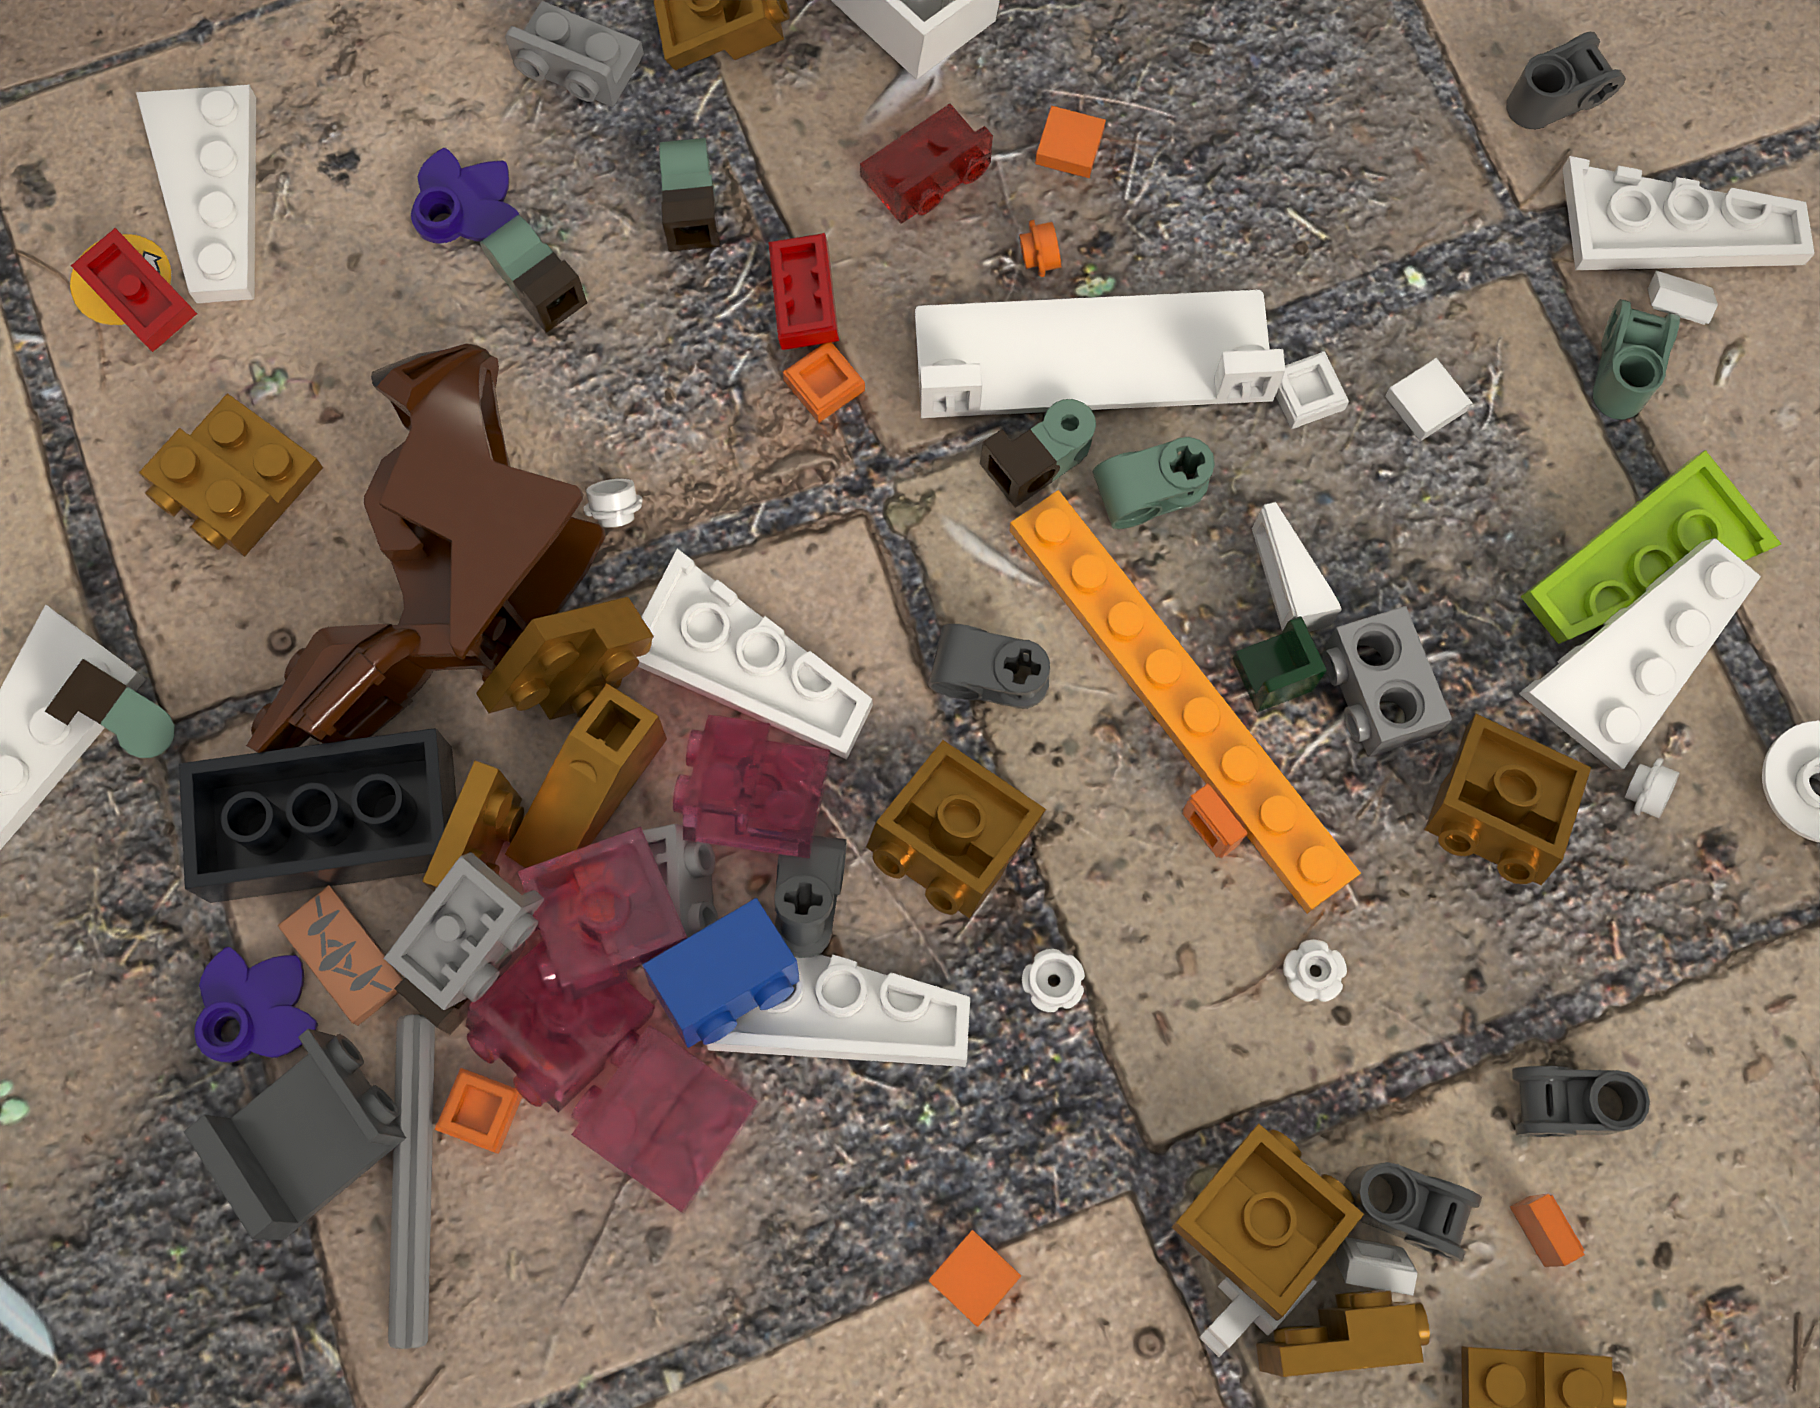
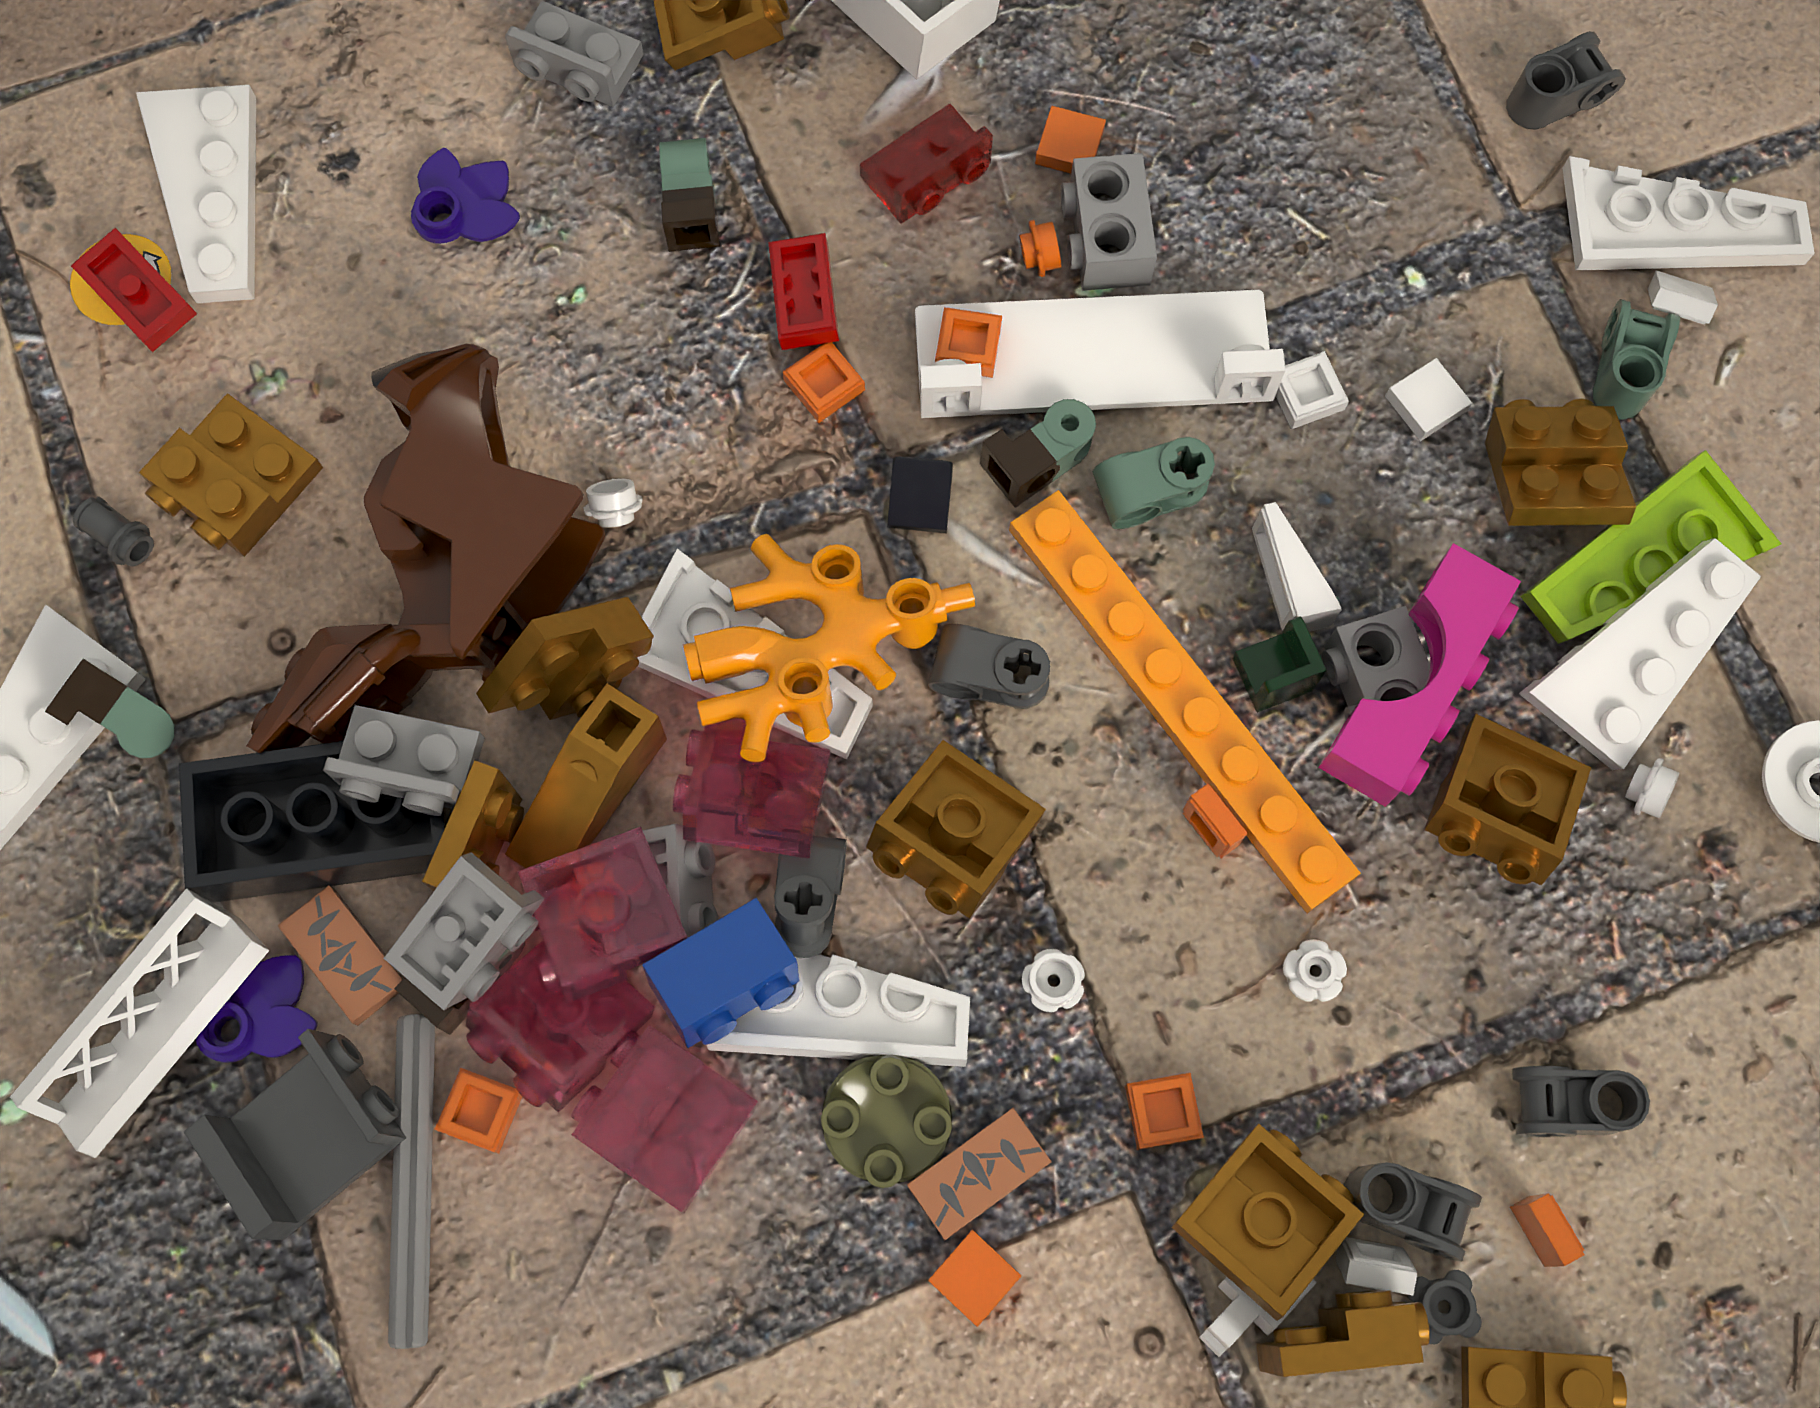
(124, 540): none -> dark grey pin
(153, 1025): none -> white fence
(404, 759): none -> light grey bracket
(534, 272): leg -> none
(800, 666): none -> light orange plant
(886, 1119): none -> olive dish
(920, 494): none -> black slope
(970, 338): none -> orange tile
(978, 1173): none -> nougat tile
(1116, 222): none -> light grey brick
(1164, 1111): none -> orange tile
(1456, 1290): none -> dark grey plate
(1457, 614): none -> dark pink arch
(1560, 464): none -> pearl gold plate

